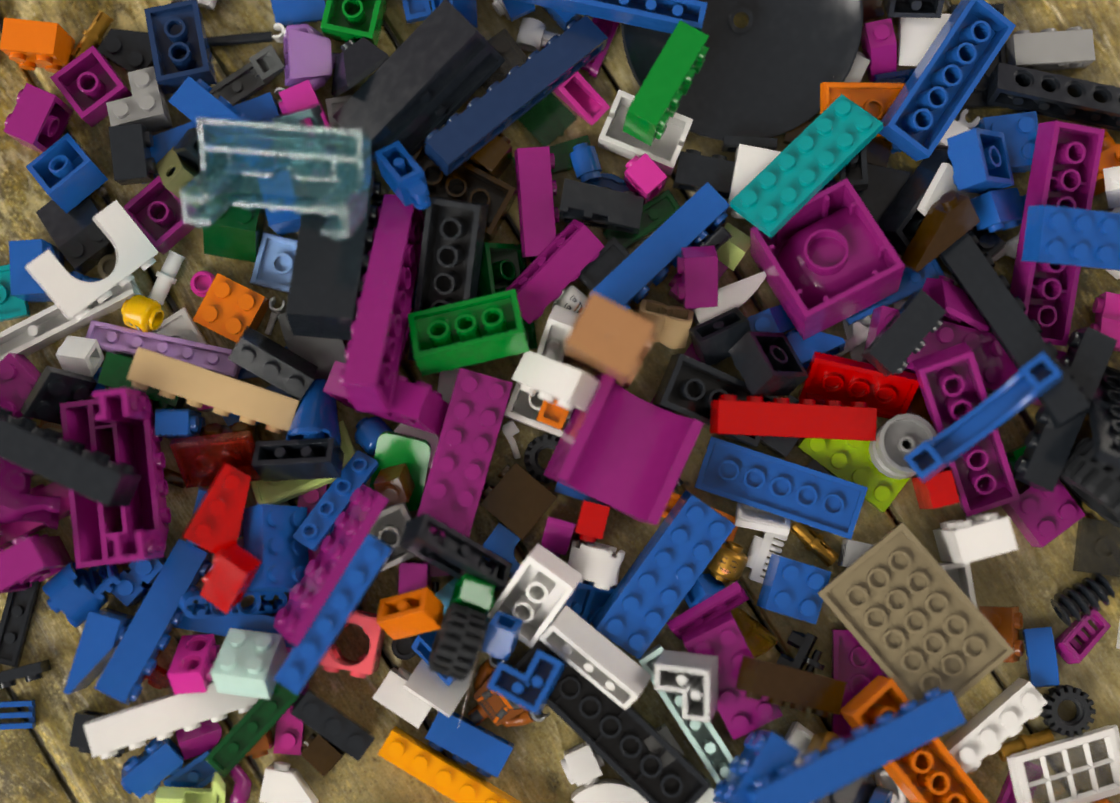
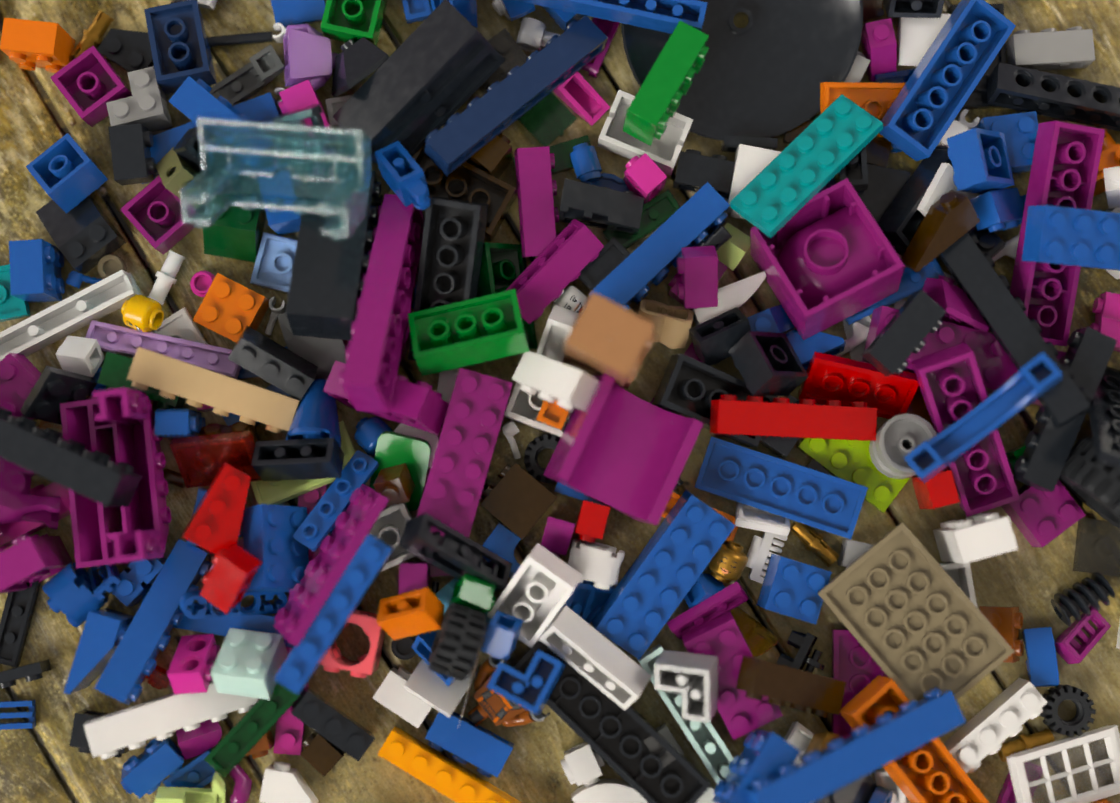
(37, 118): magenta brick -> none
(73, 295): white arch -> none

